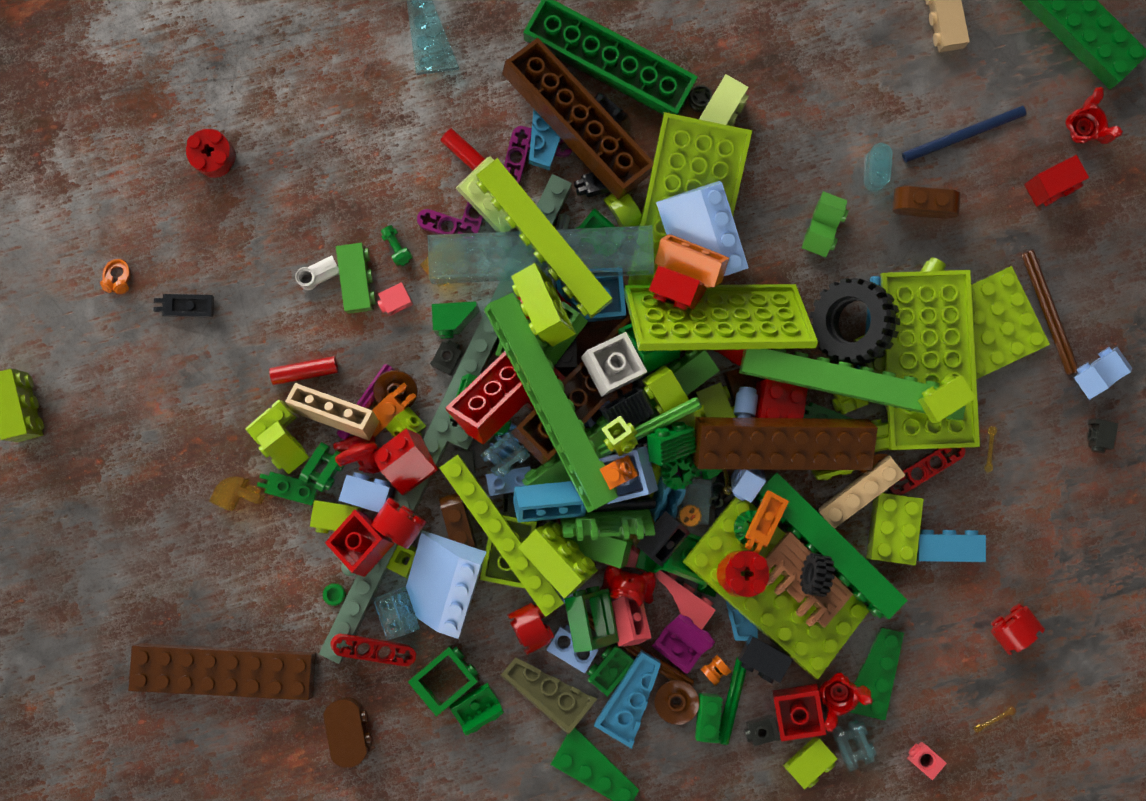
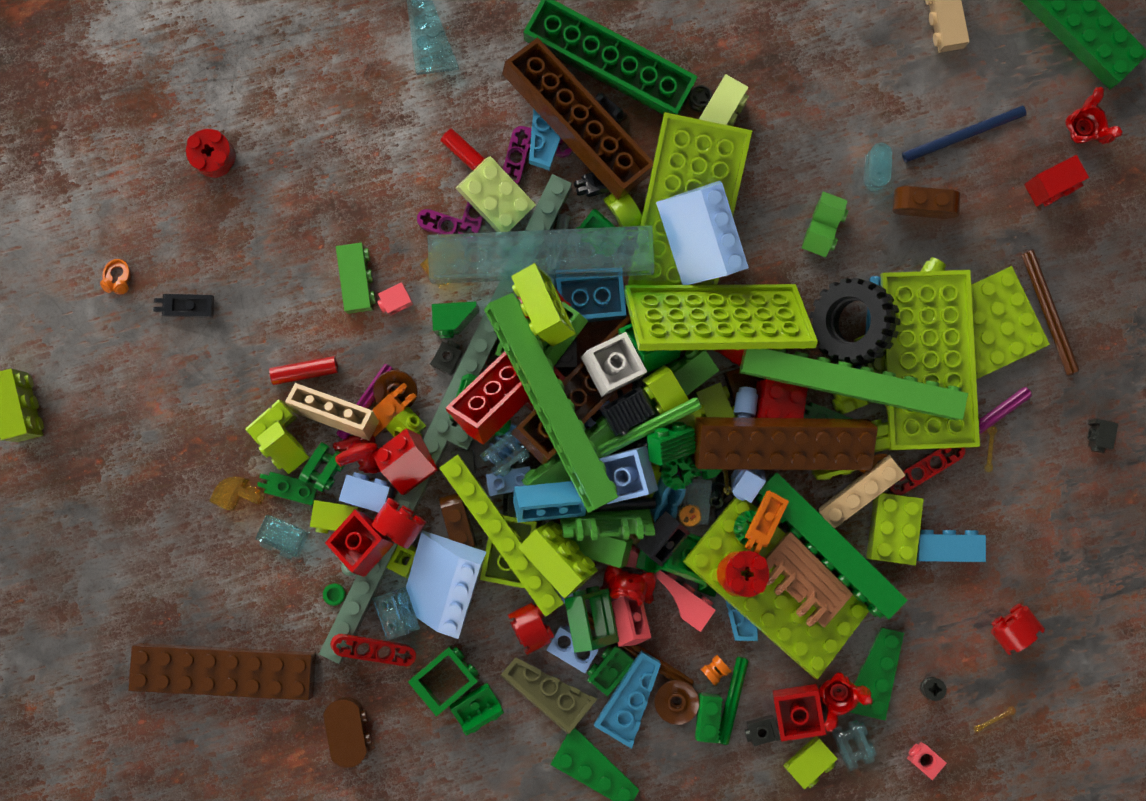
(282, 536): none -> clear light blue brick
(320, 272): white piece -> none
(402, 255): green bar -> none
(544, 238): lime brick -> none
(619, 472): orange brick -> none
(620, 436): lime brick -> none
(676, 288): red slope -> none
(683, 642): magenta bracket -> none
(691, 260): orange brick -> none
(764, 658): black brick -> none
(817, 575): black tyre -> none
(928, 688): none -> pearl dark grey wheel
(947, 398): lime brick -> none
(1004, 409): none -> magenta axle
(1102, 372): light blue brick -> none

